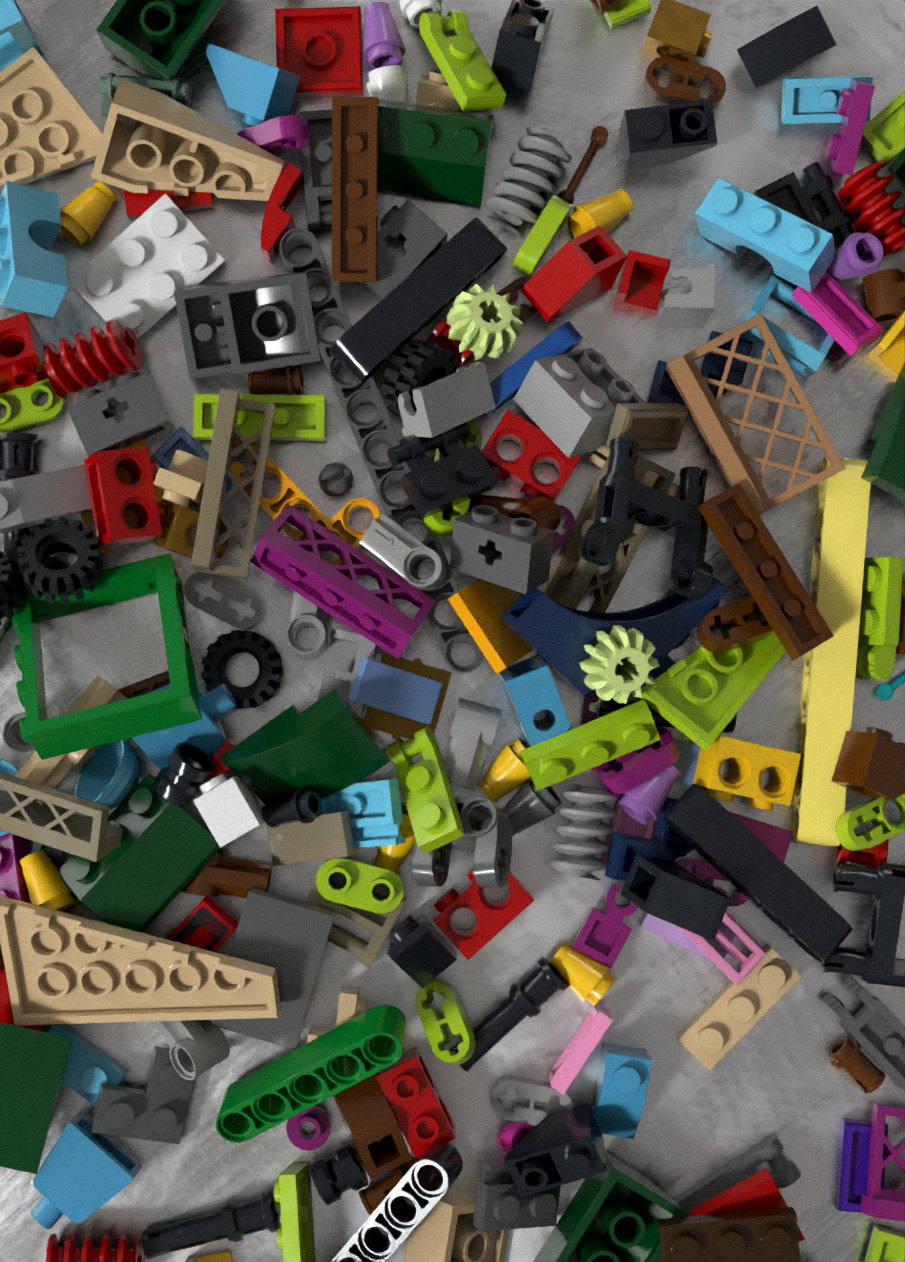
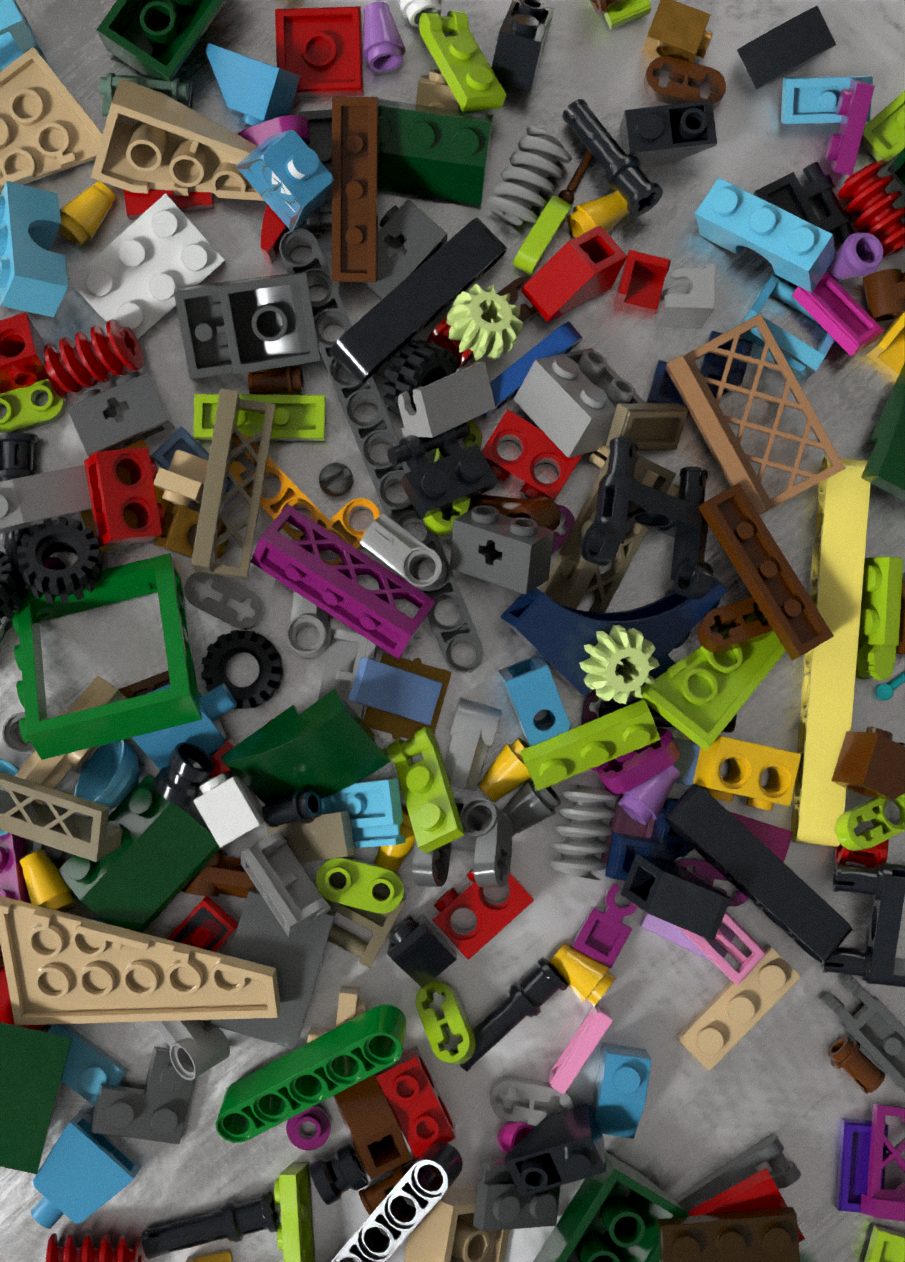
(283, 883): none -> light grey hinge
(287, 177): none -> dark azure torso
(388, 83): white cone -> none
(480, 611): light orange tile -> none
(622, 170): none -> black pin

